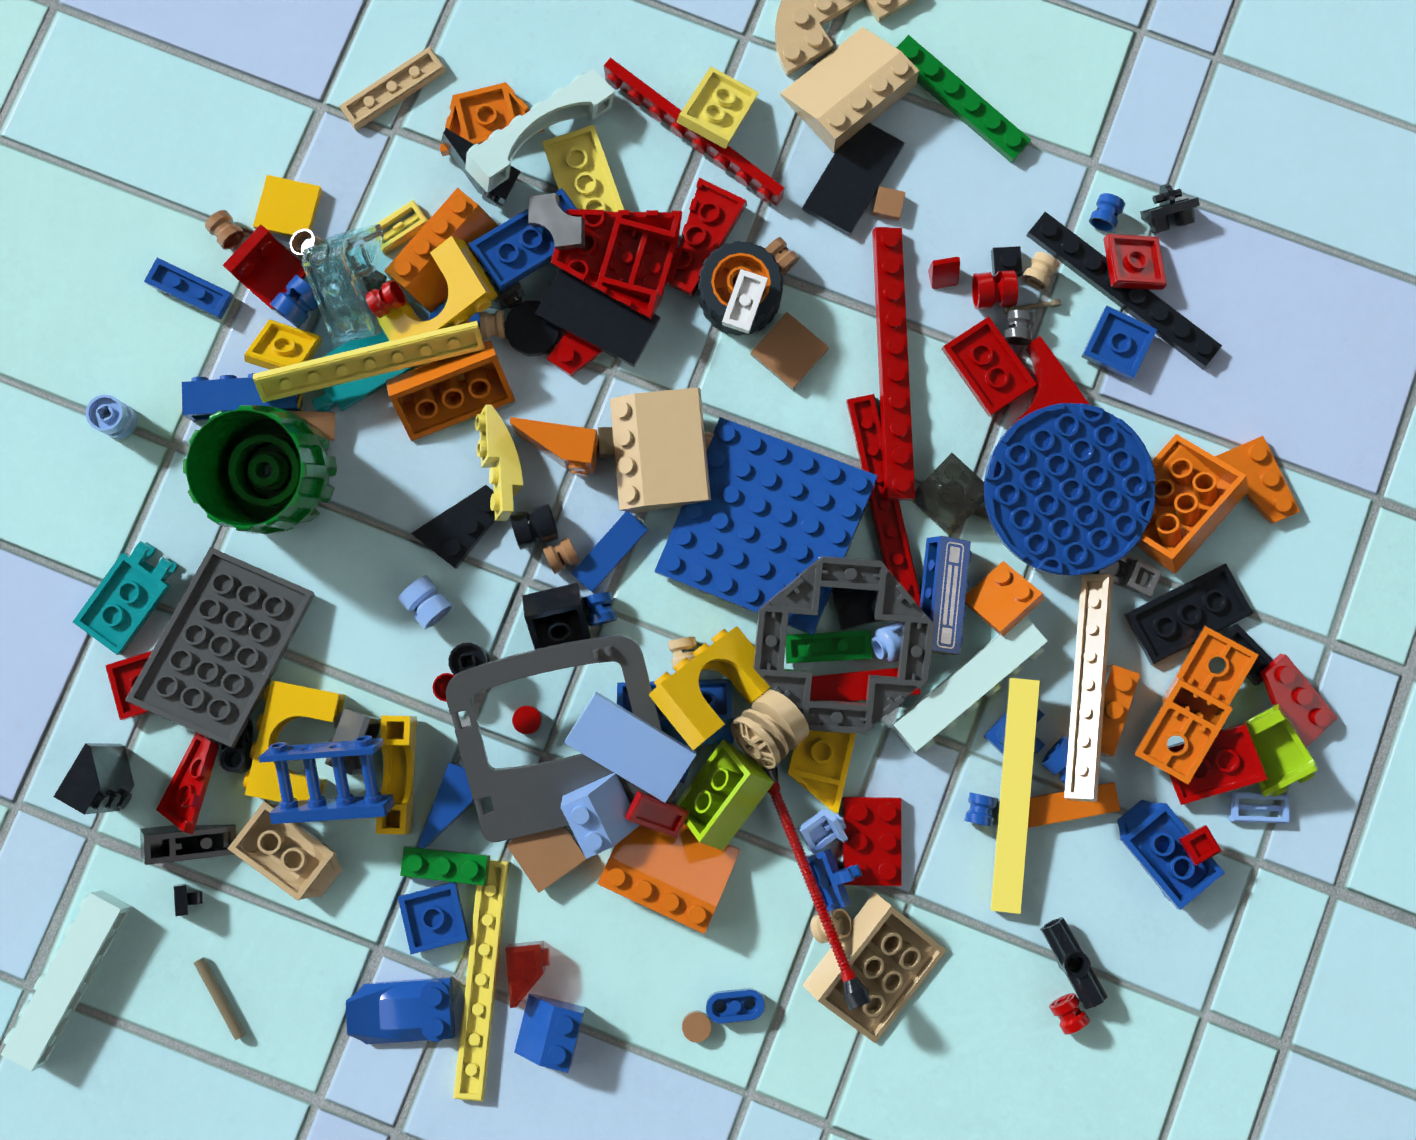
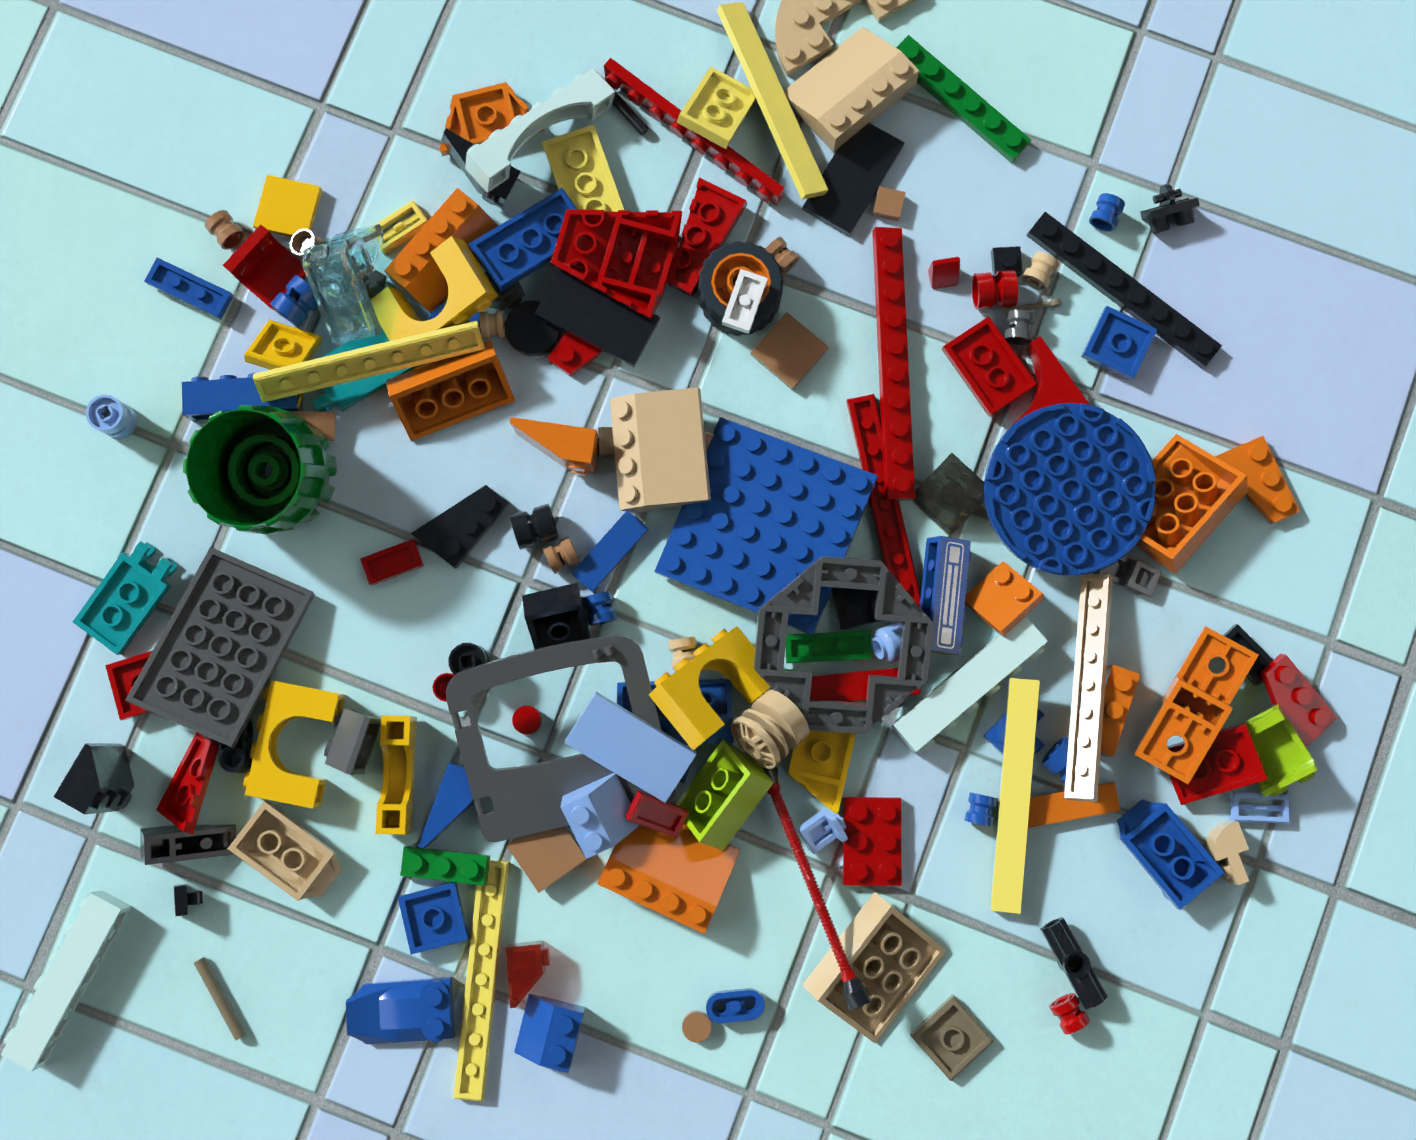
(317, 806): blue fence -> none
(385, 299): red wheel -> none
(392, 88): tan tile -> none
(392, 562): none -> red tile
(426, 603): light blue wheel -> none
(501, 456): light yellow slope -> none
(547, 213): tile -> none
(629, 114): none -> black bar
(772, 100): none -> light yellow tile
(831, 879): blue plate -> none
(842, 924): tan wheel -> none
(951, 1037): none -> dark tan tile
(1134, 262): red tile -> none
(1180, 615): black tile -> none
(1200, 845): red tile -> none
(1225, 844): none -> tan brick

